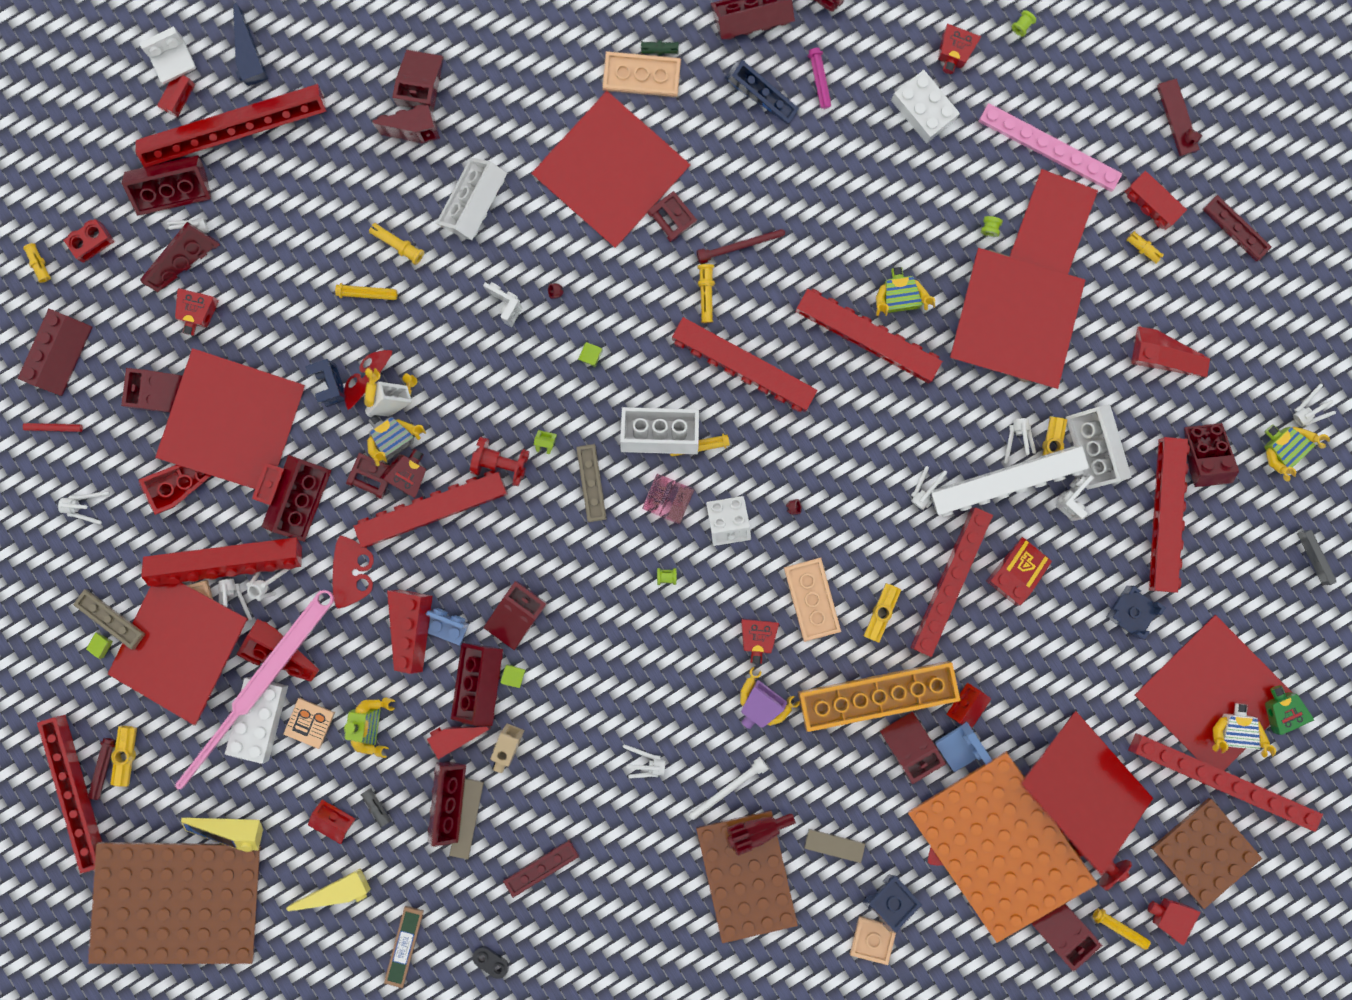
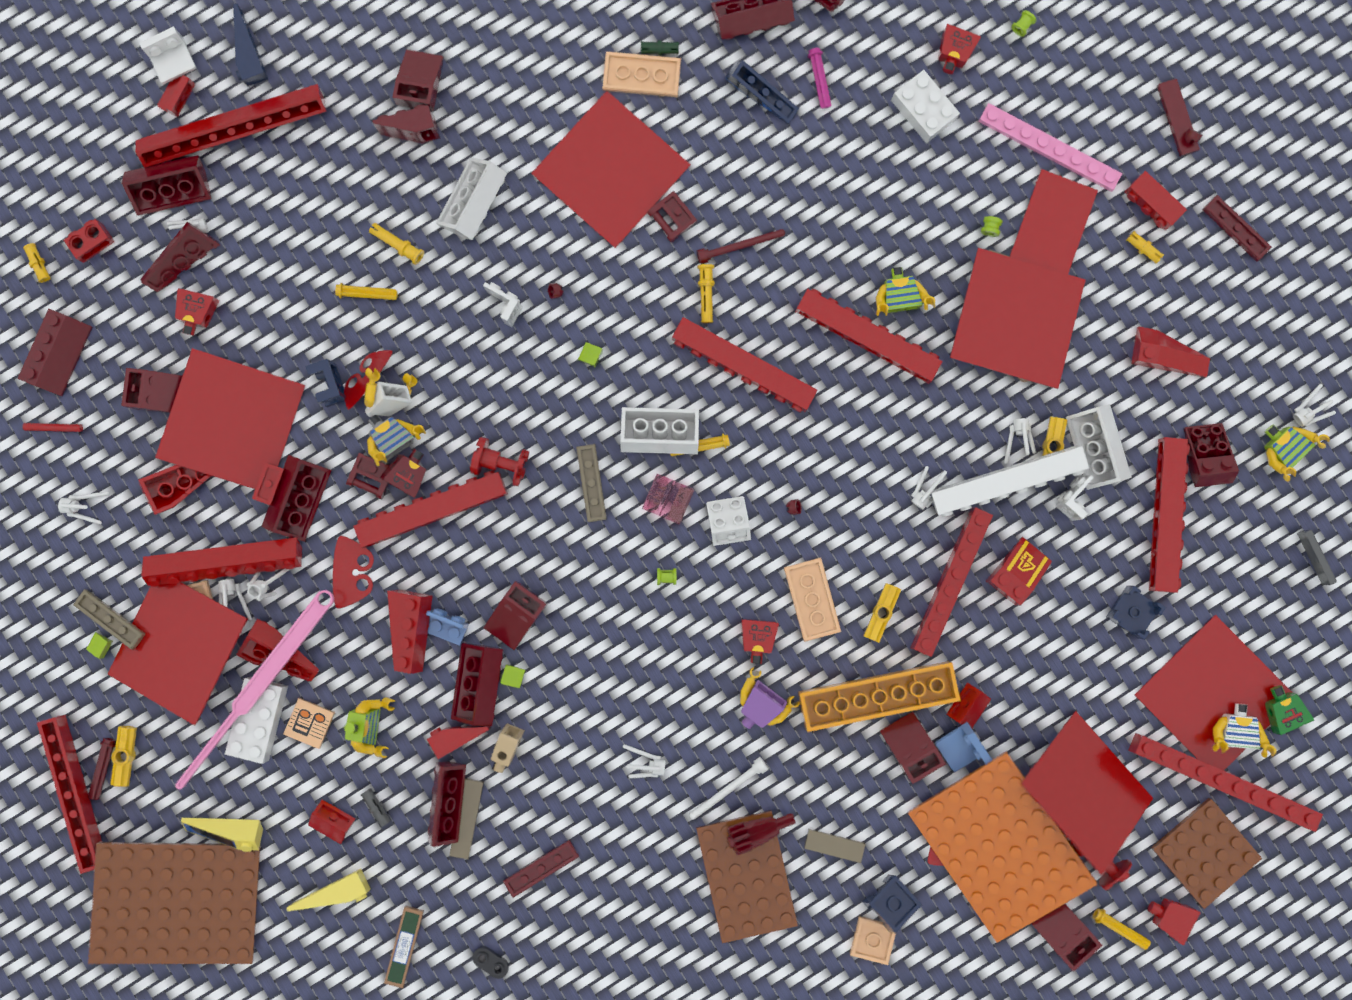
(544, 439): lime tile -> none

